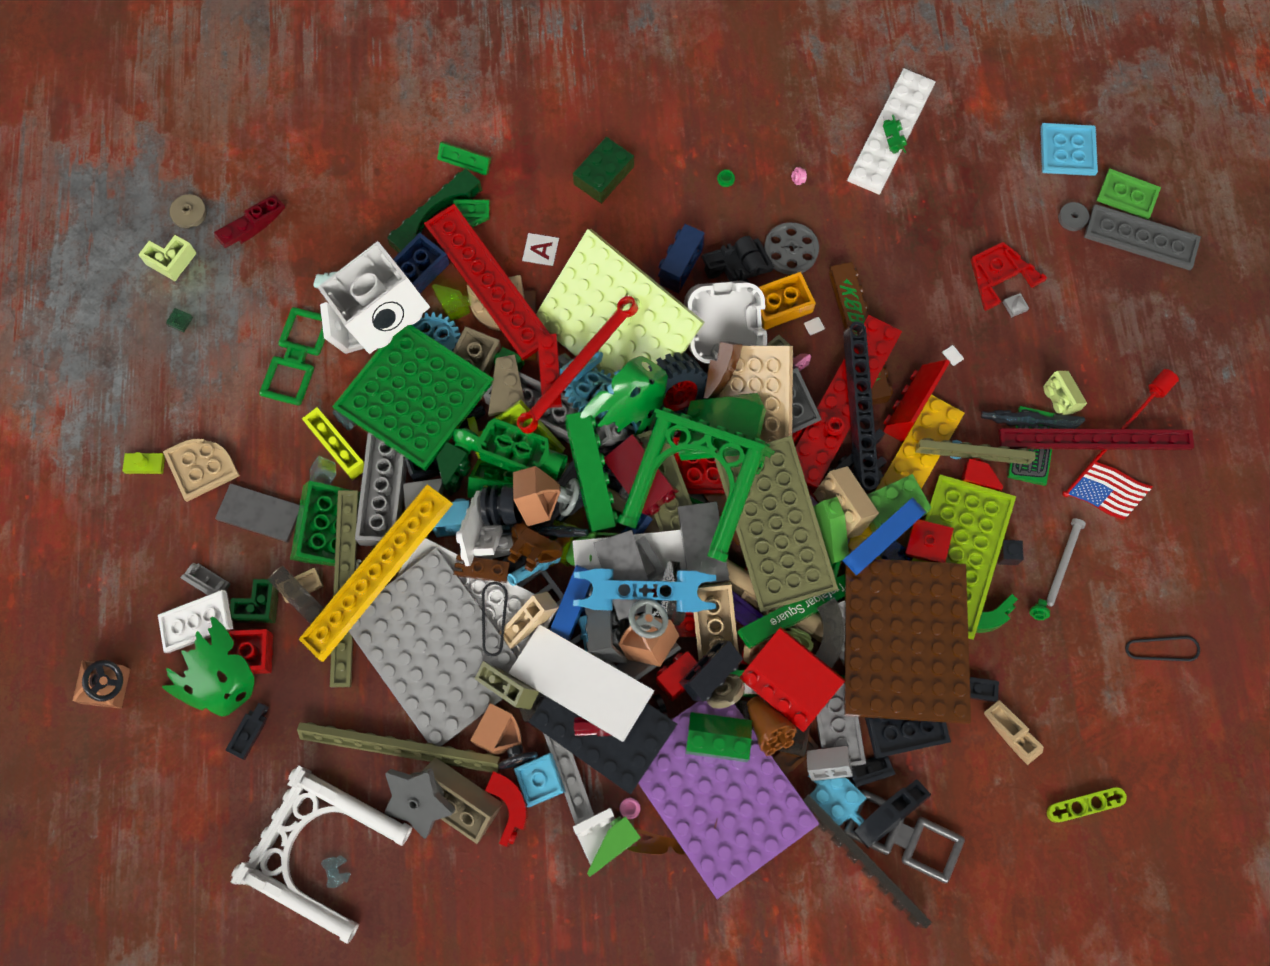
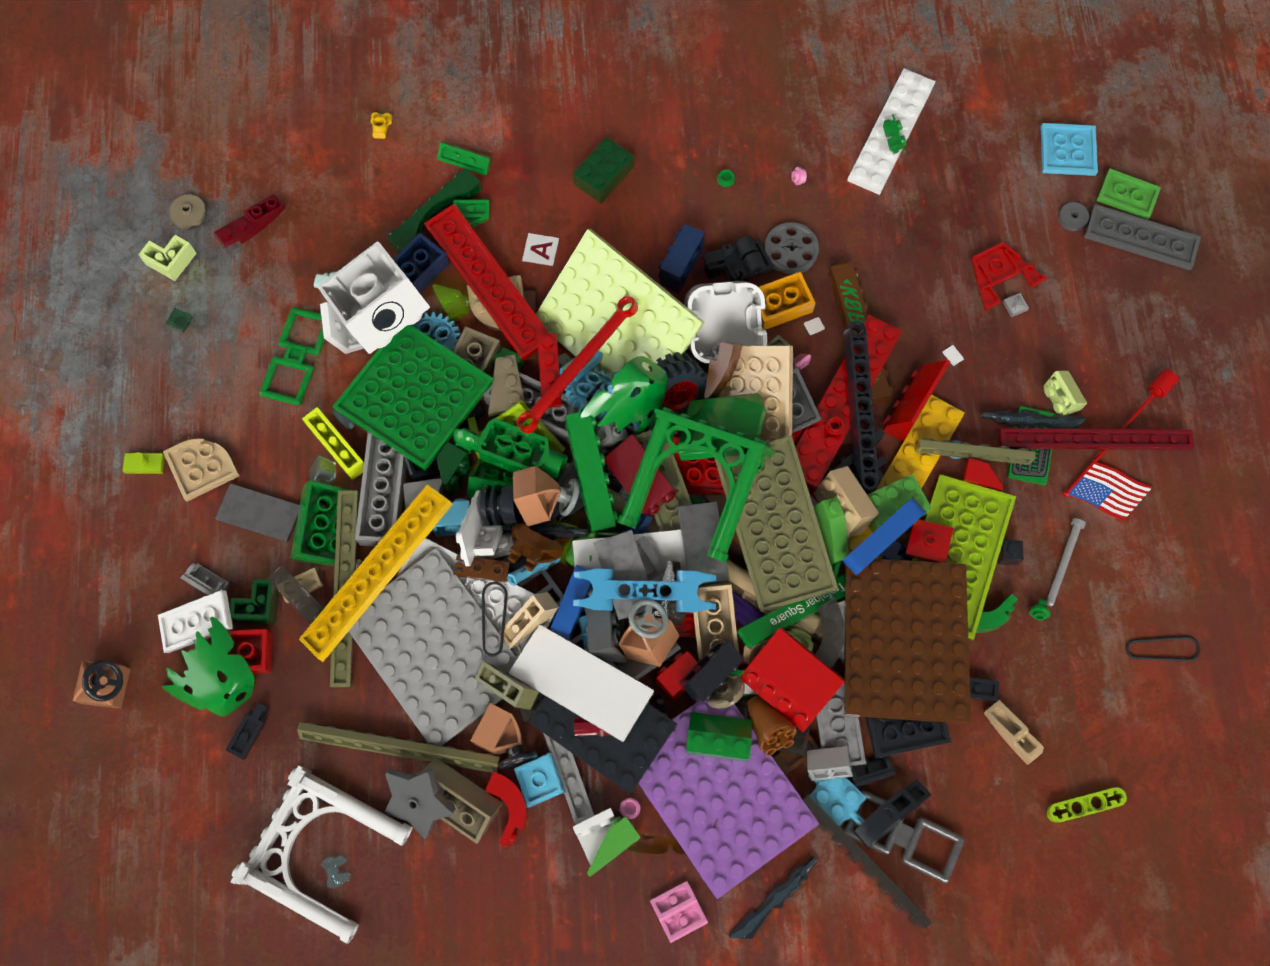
(380, 124): none -> yellow plate
(678, 911): none -> bright pink slope
(751, 923): none -> black sword

